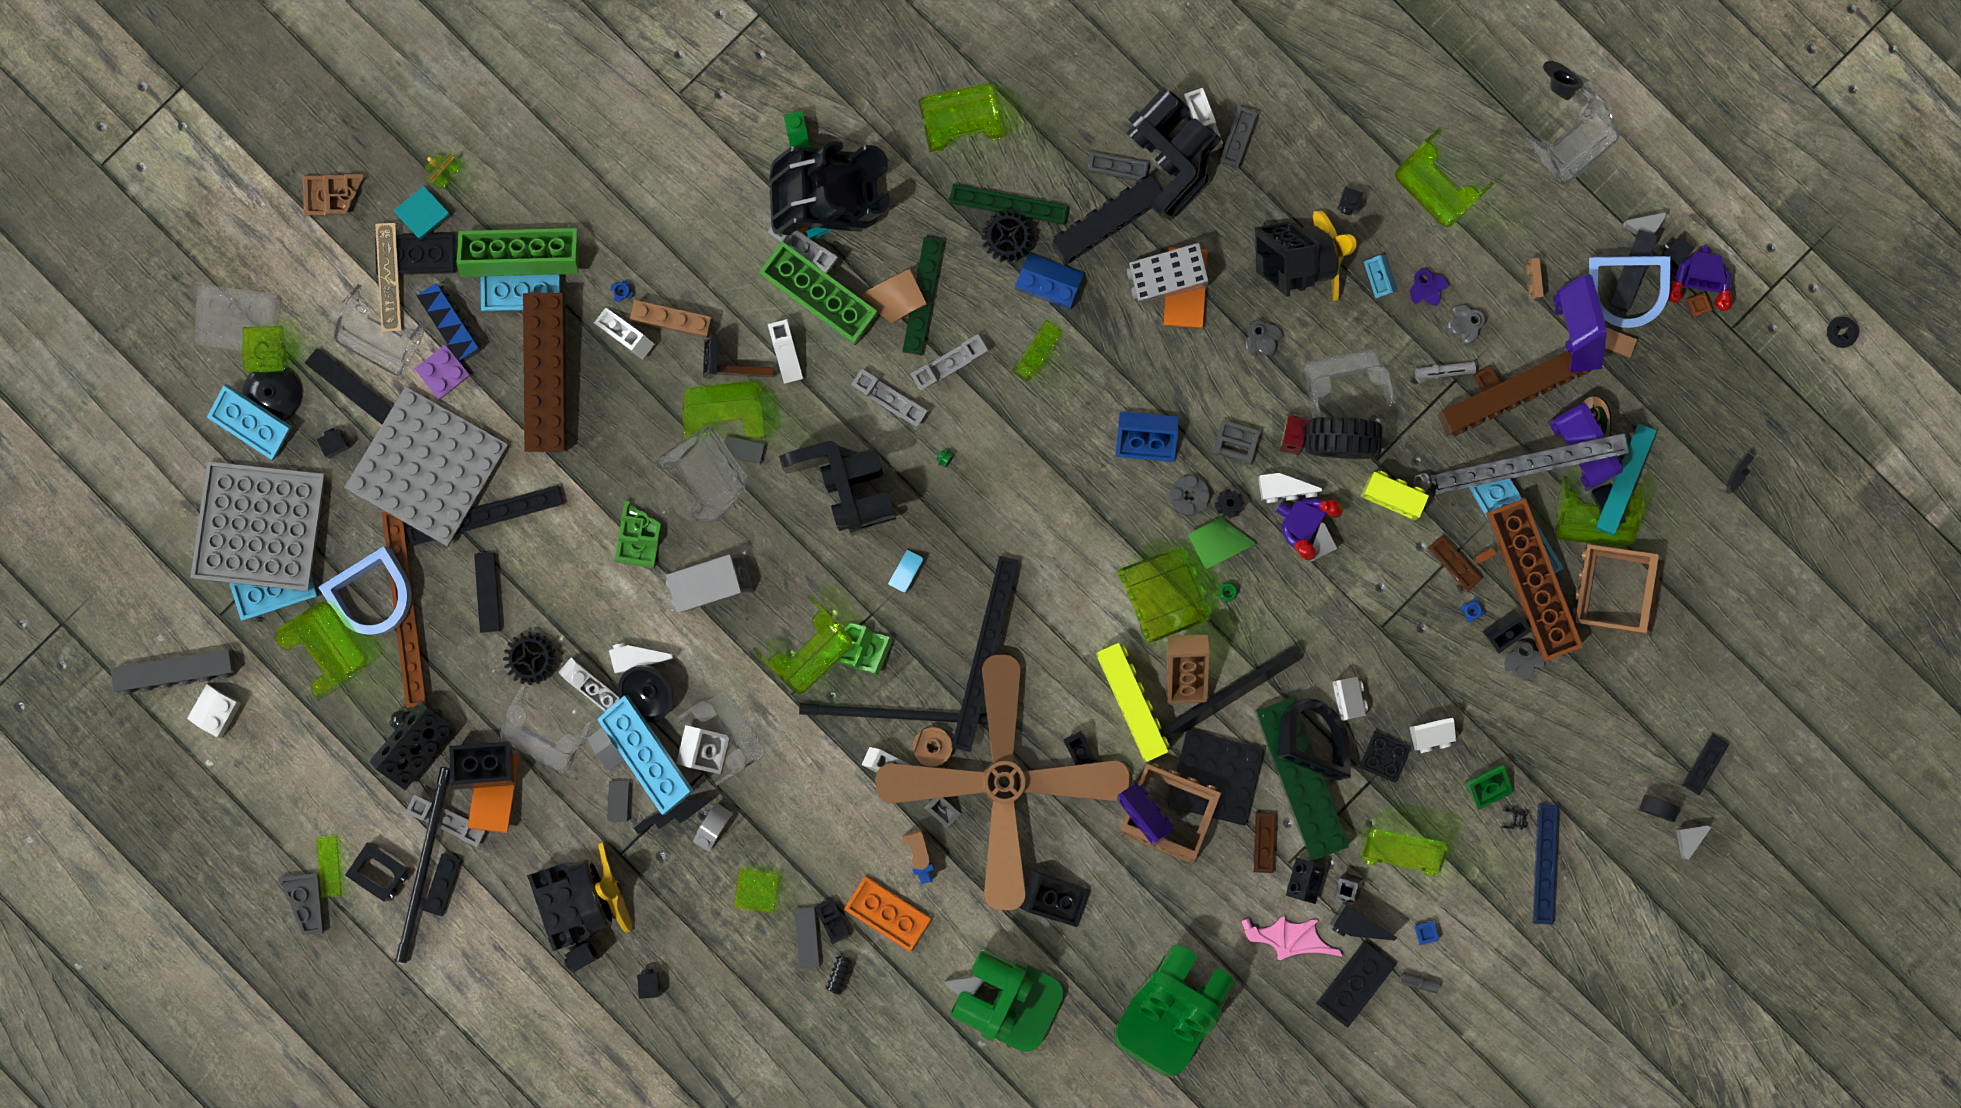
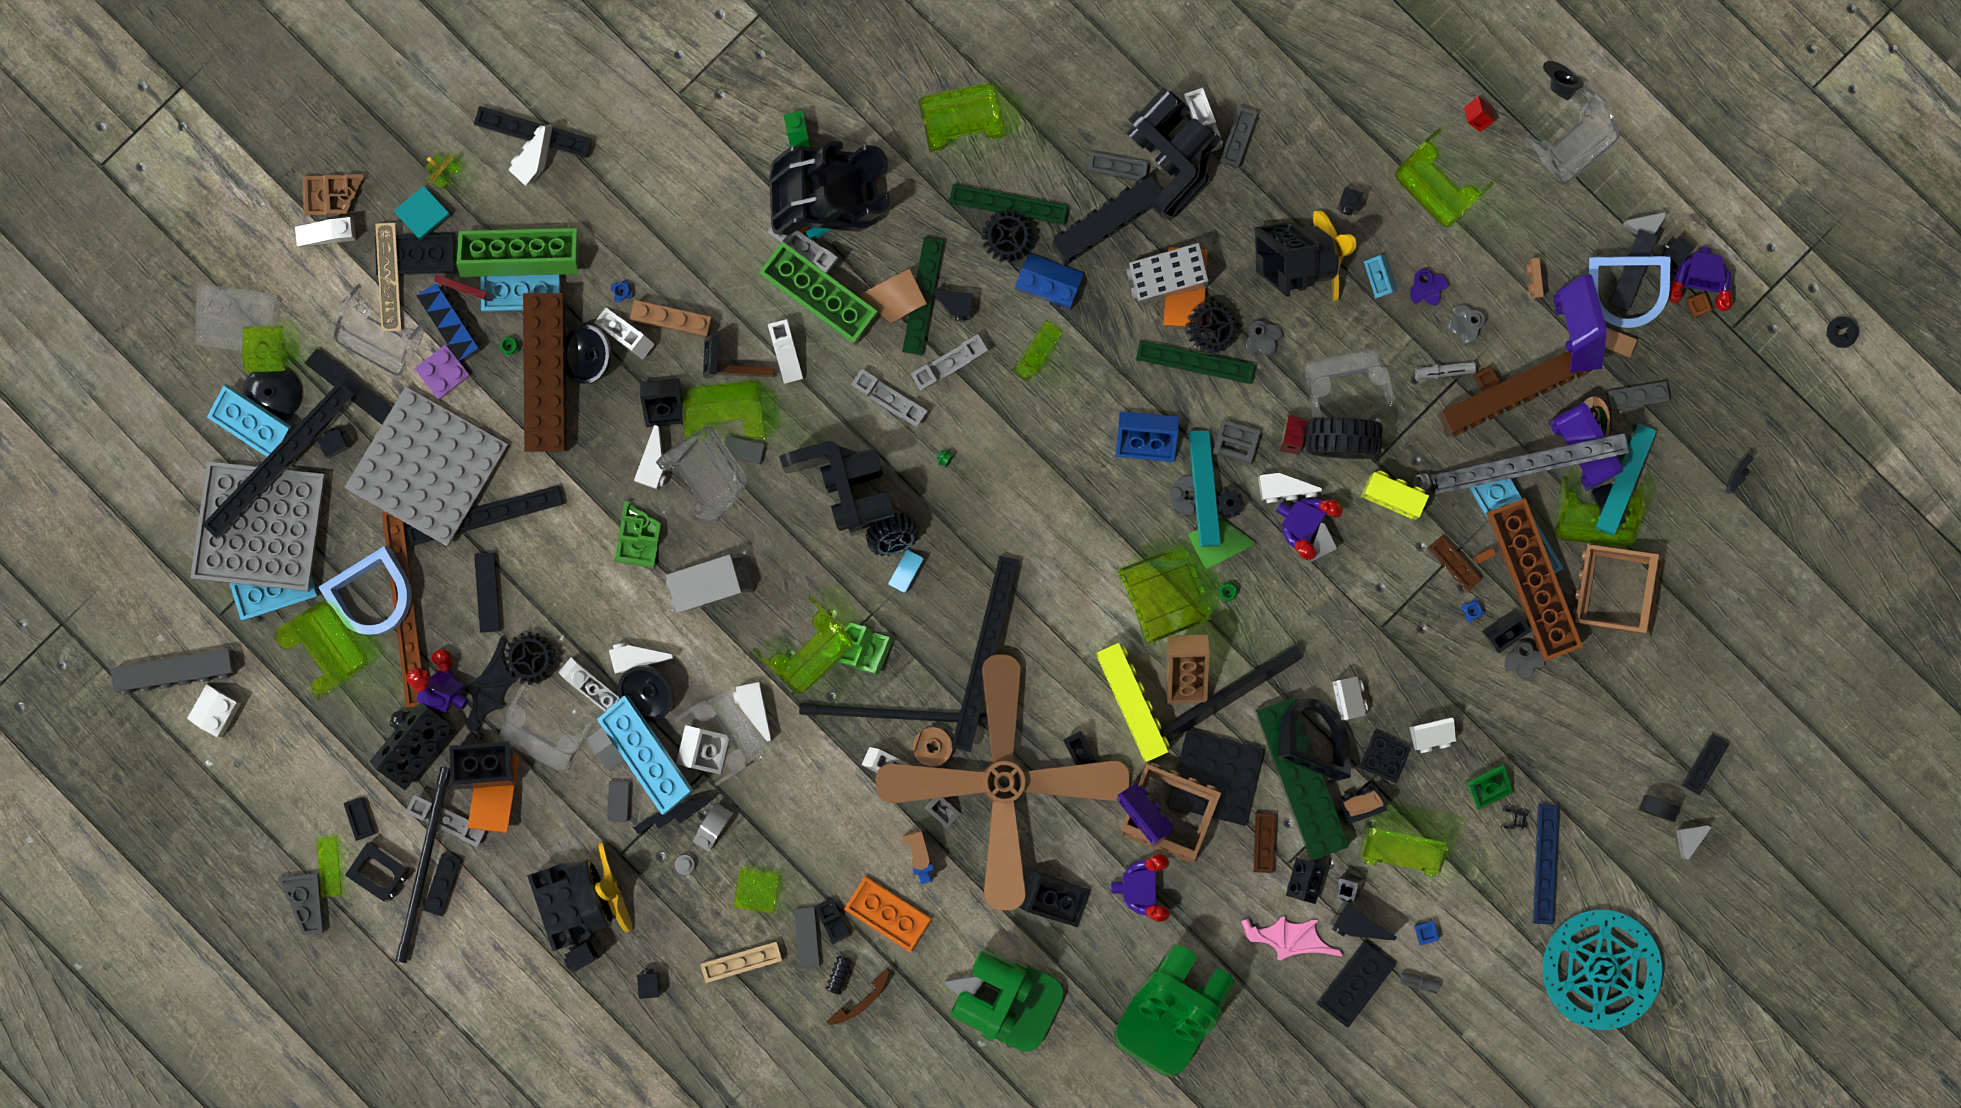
(278, 460): none -> black plate
(326, 232): none -> white slope
(359, 818): none -> black tile
(440, 689): none -> dark purple torso
(464, 288): none -> dark red tile
(488, 690): none -> black animal
(504, 346): none -> green plate
(525, 129): none -> black plate
(532, 160): none -> white slope
(580, 350): none -> black dish
(648, 471): none -> white slope
(661, 402): none -> black slope
(684, 864): none -> light grey plate
(741, 962): none -> tan plate
(752, 703): none -> white slope
(841, 1016): none -> reddish brown slope
(892, 535): none -> black gear
(956, 304): none -> black slope
(1140, 890): none -> dark purple torso
(1195, 362): none -> dark green tile
(1204, 489): none -> teal tile
(1213, 335): none -> black gear
(1361, 805): none -> slope
(1479, 114): none -> red panel
(1568, 985): none -> teal piece
(1638, 396): none -> dark grey plate

